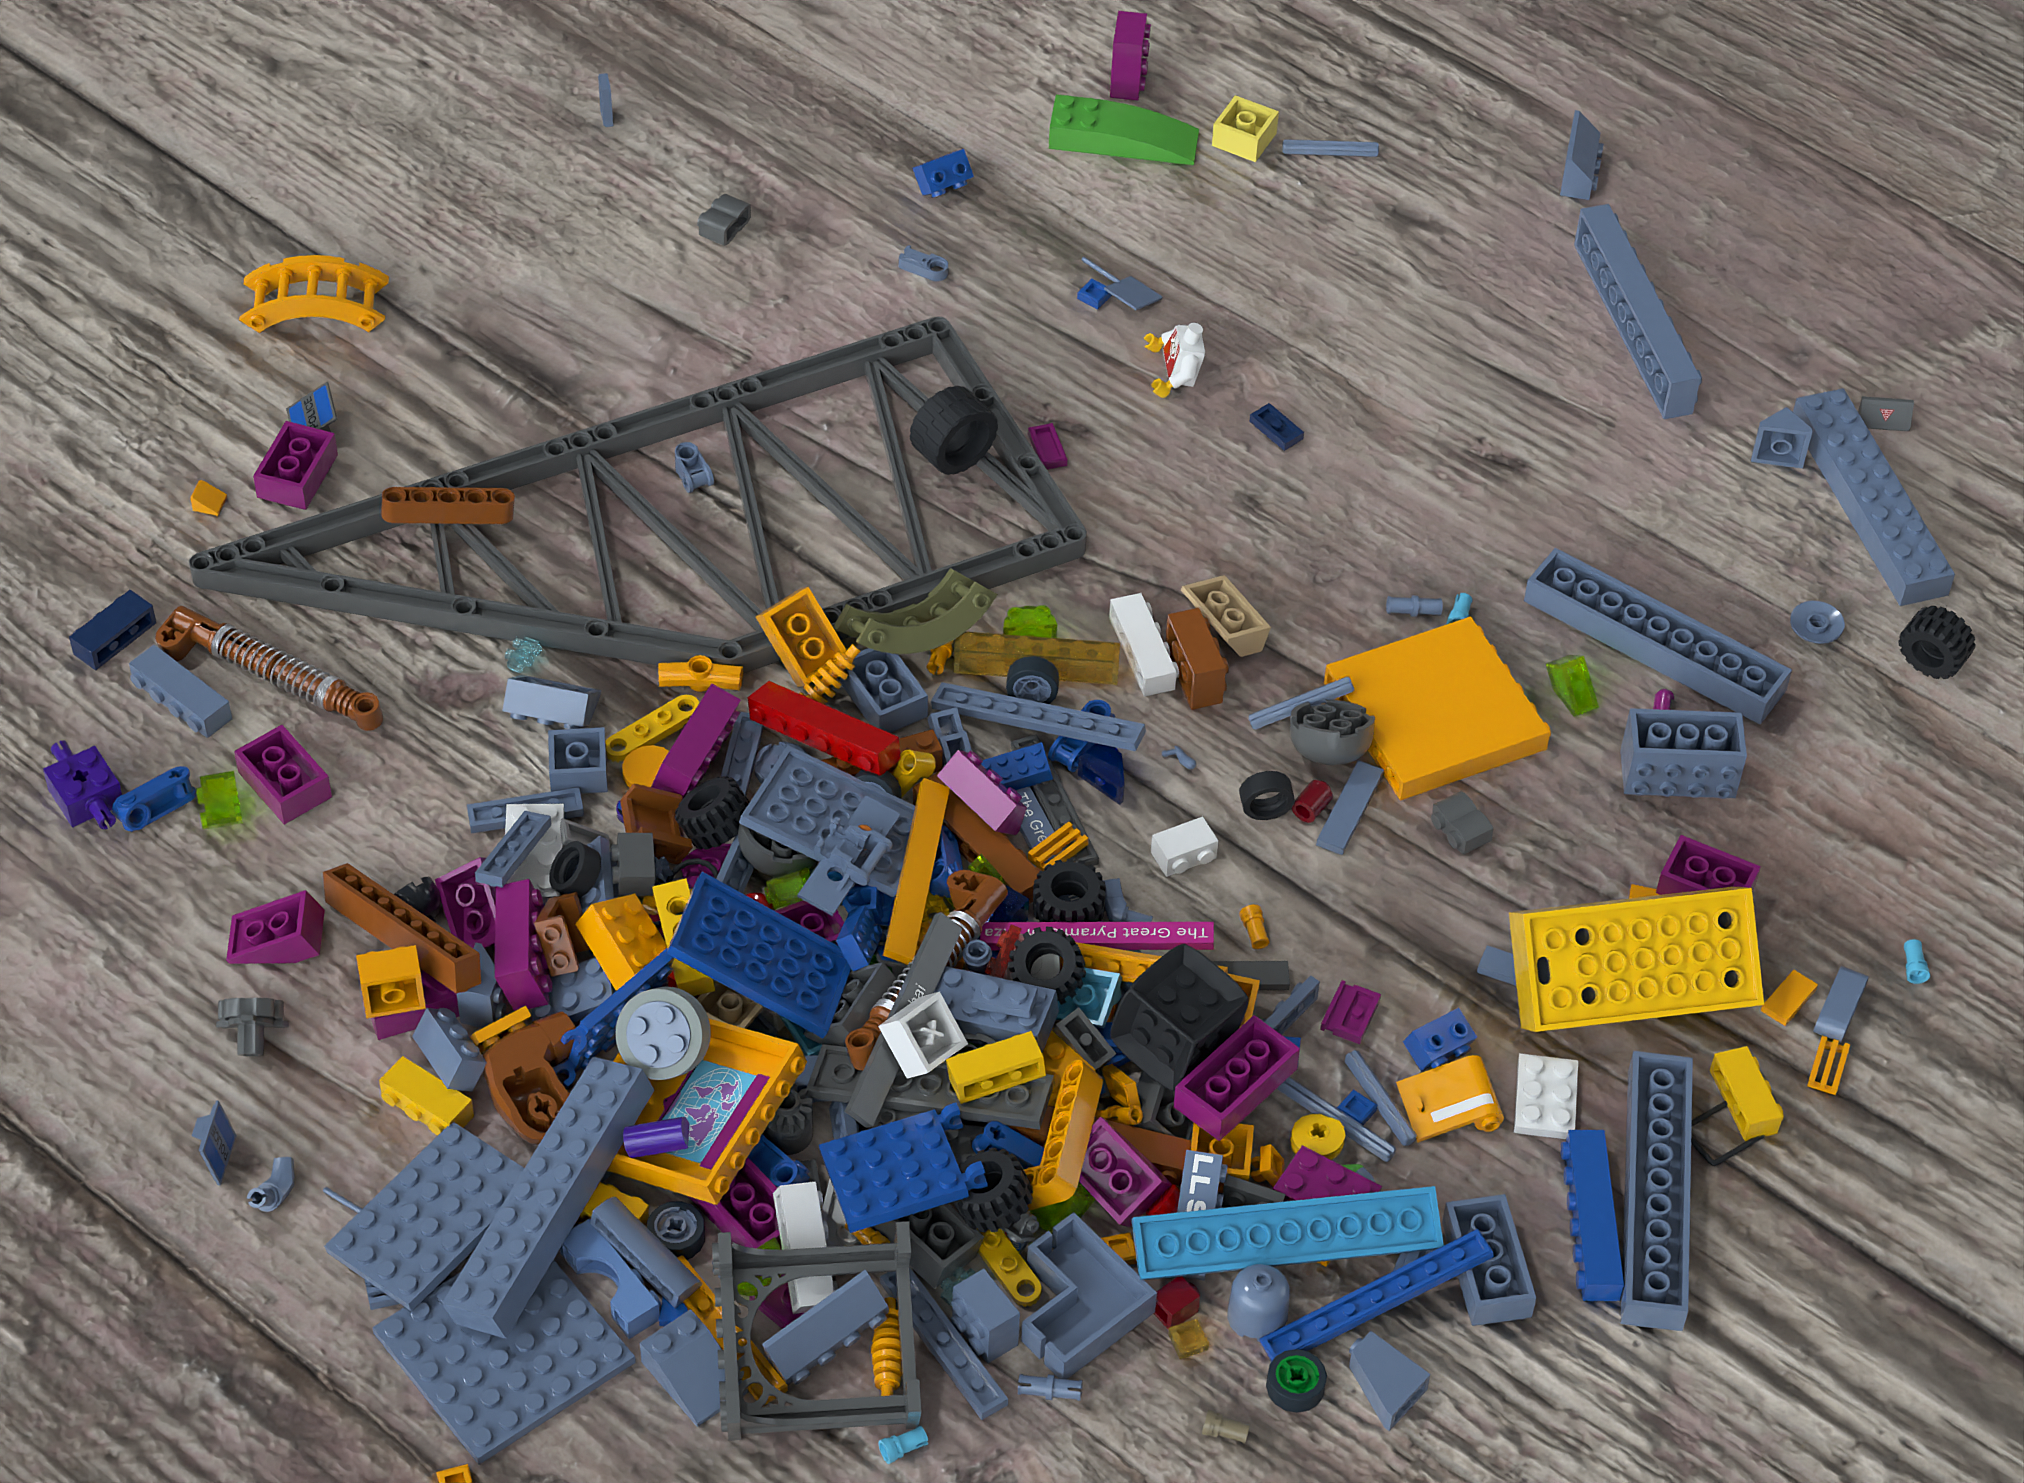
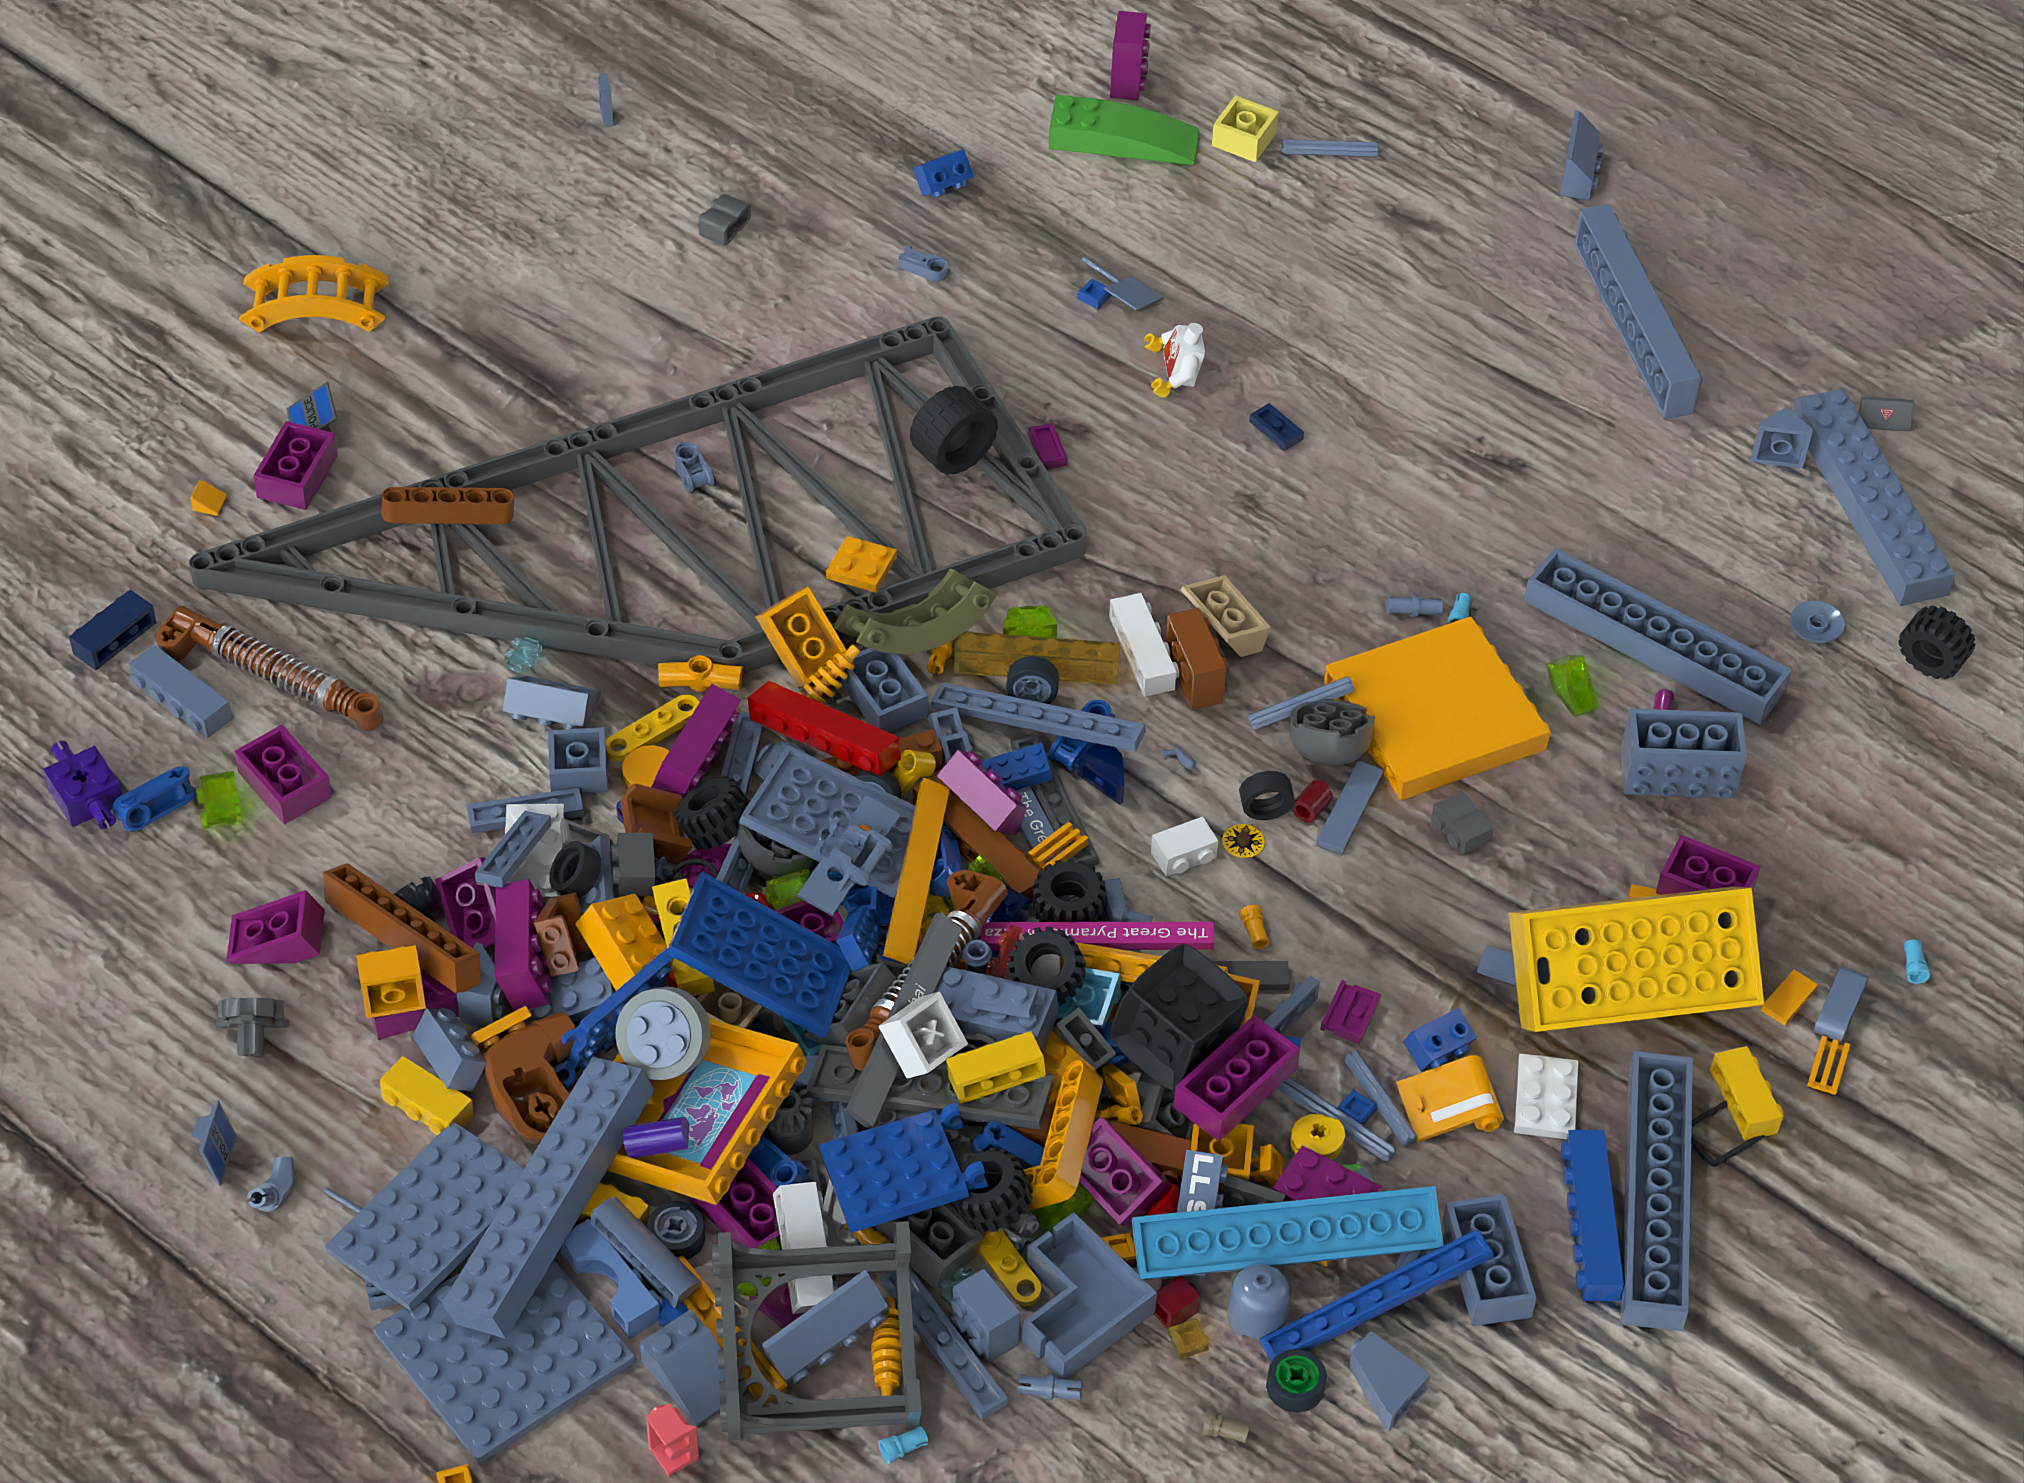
(671, 1438): none -> coral window
(861, 564): none -> light orange plate
(1243, 841): none -> piece

